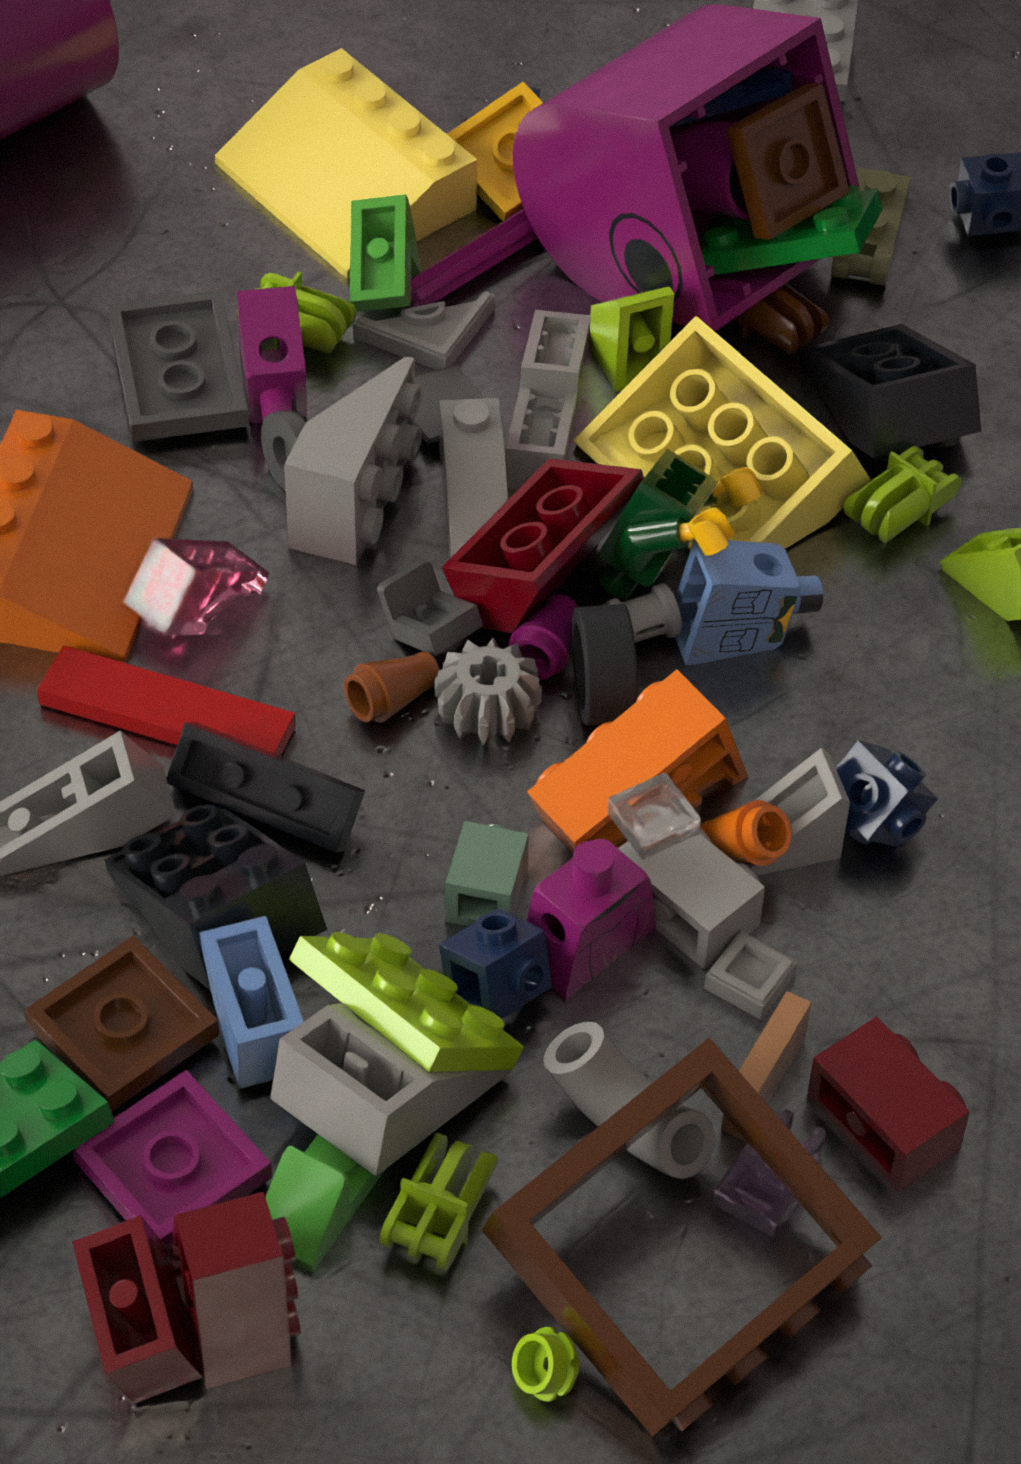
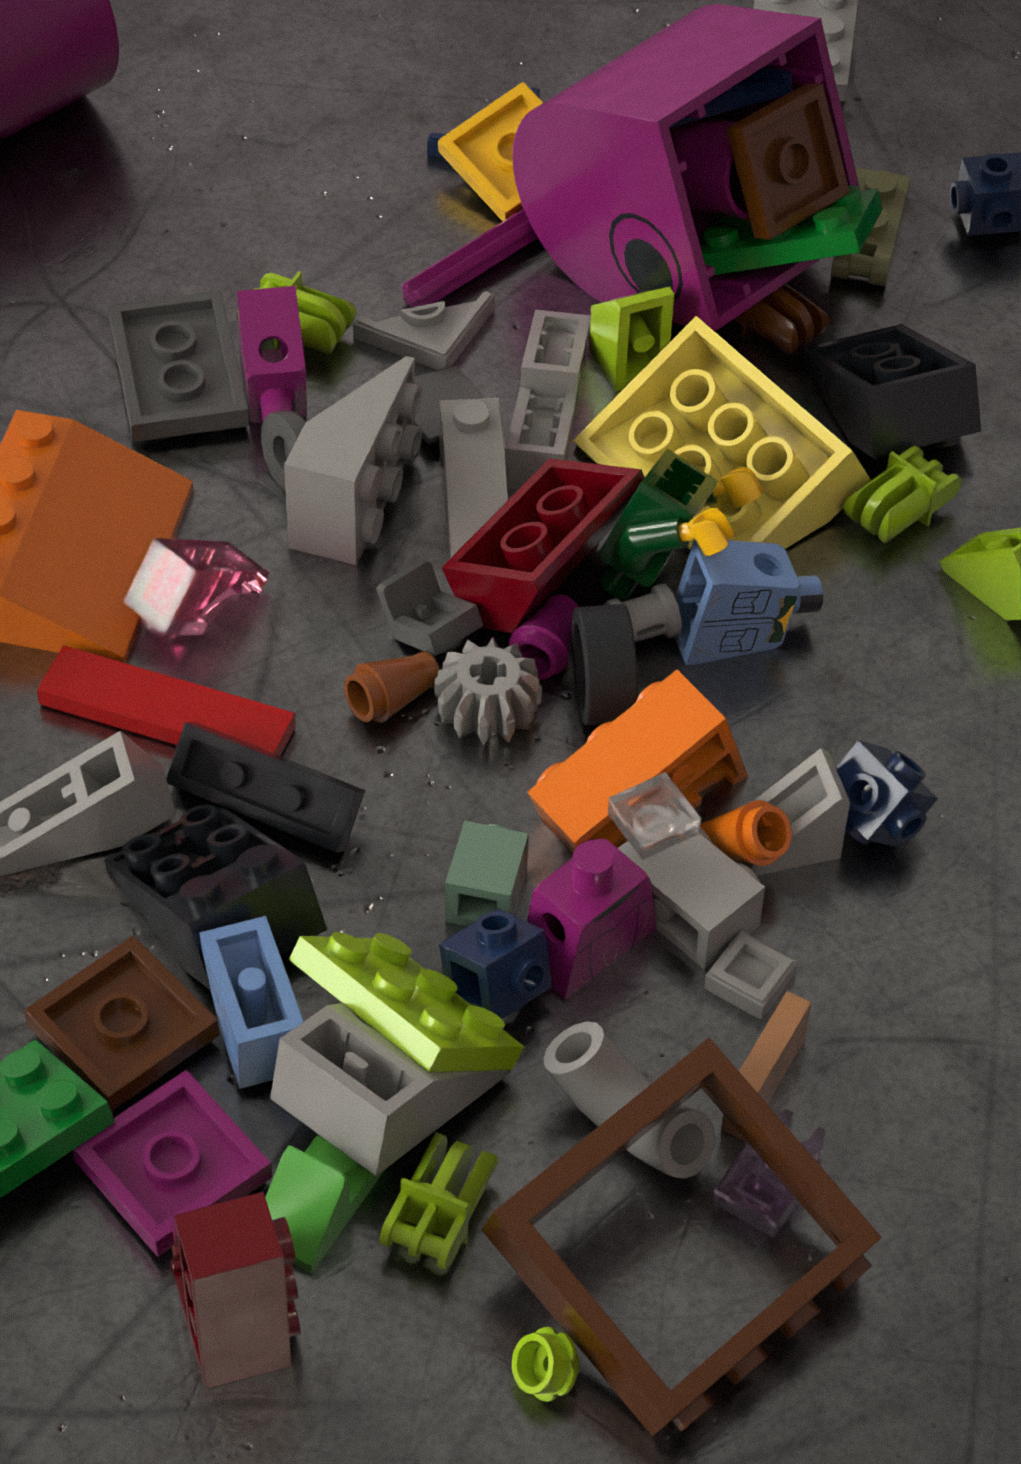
(136, 1310): dark red brick -> none
(341, 139): light yellow slope -> none
(382, 253): bright green slope -> none
(888, 1102): dark red brick -> none

